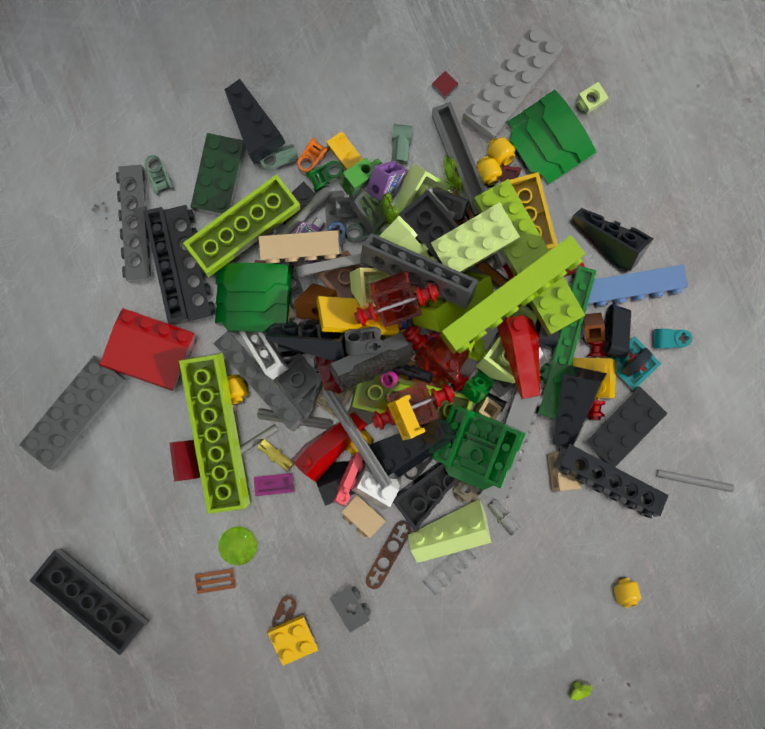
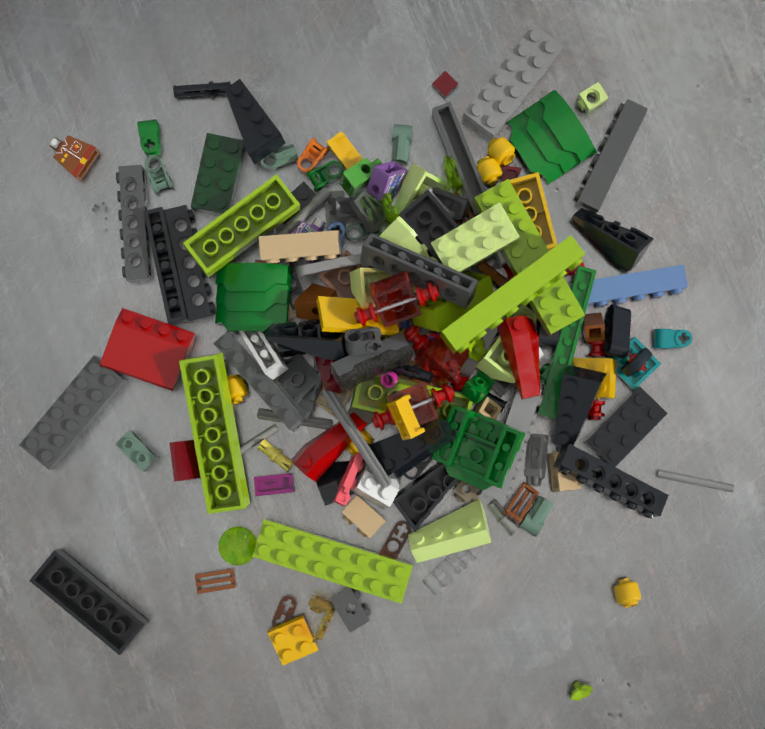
(74, 155): none -> dark orange torso
(137, 451): none -> sand green brick
(149, 134): none -> green piece
(200, 89): none -> black pin
(318, 605): none -> clear yellow bracket
(333, 560): none -> lime brick
(512, 515): none -> dark orange tile
(534, 520): none -> sand green piece
(536, 459): none -> light grey hinge
(611, 156): none -> dark grey brick

